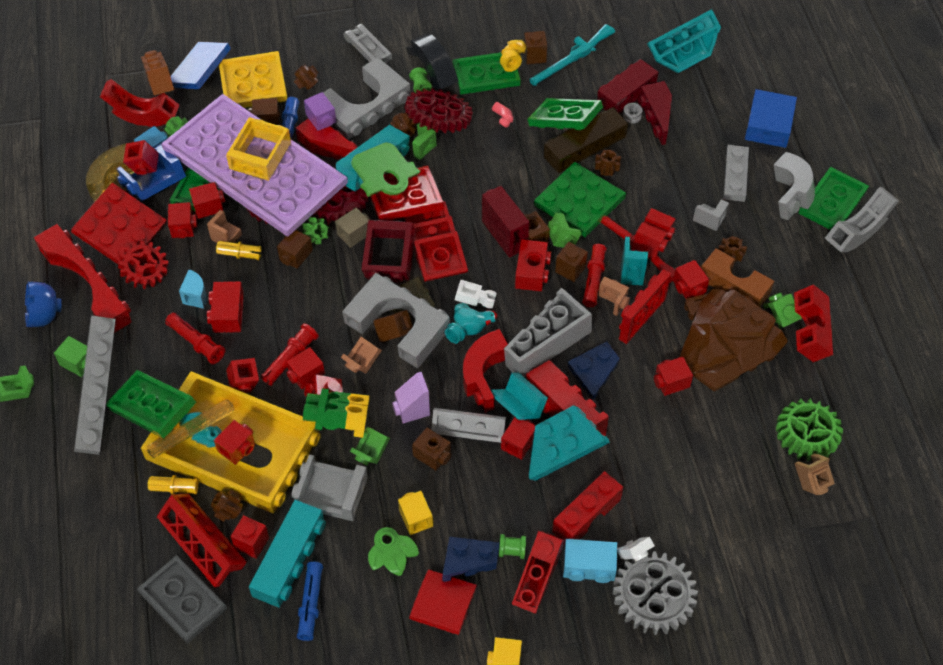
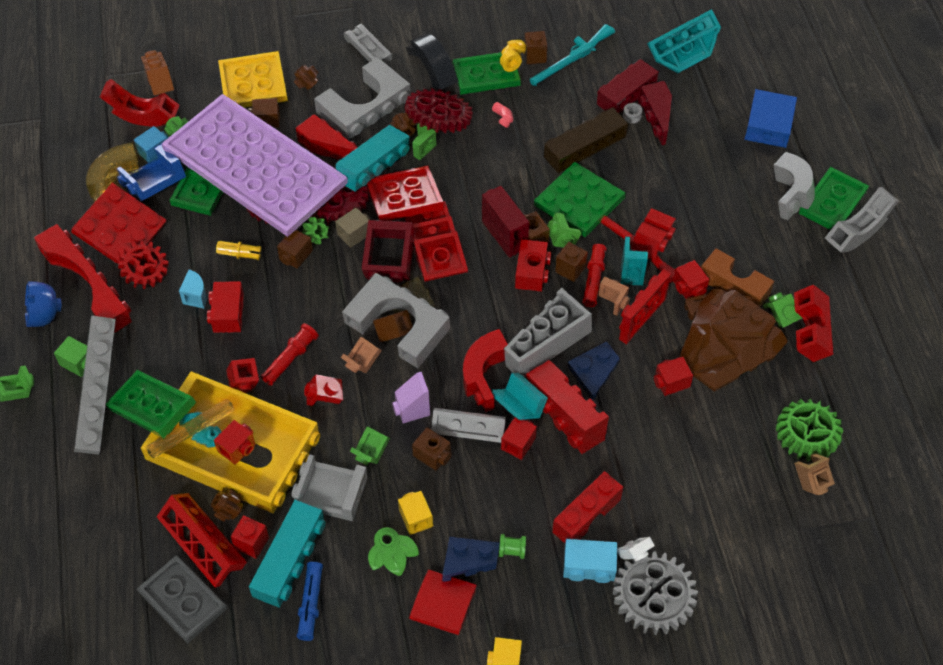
(141, 157): red brick -> none
(173, 484): yellow axle -> none
(181, 220): red brick -> none
(199, 65): tile -> none
(201, 342): red pin -> none
(207, 199): red brick -> none
(222, 230): nougat panel -> none
(254, 165): yellow window -> none
(290, 114): blue pin -> none
(304, 367): red brick -> none
(320, 111): medium lavender brick -> none
(337, 411): green hips -> none
(379, 160): bright green piece -> none
(419, 78): bright green bush -> none
(467, 322): teal animal -> none
(472, 294): white plate -> none
(538, 571): red slope -> none
(562, 441): teal wing -> none
(565, 113): green plate -> none
(607, 162): reddish brown gear -> none
(711, 216): light grey panel -> none
(733, 247): reddish brown gear -> none
(736, 173): light grey plate -> none

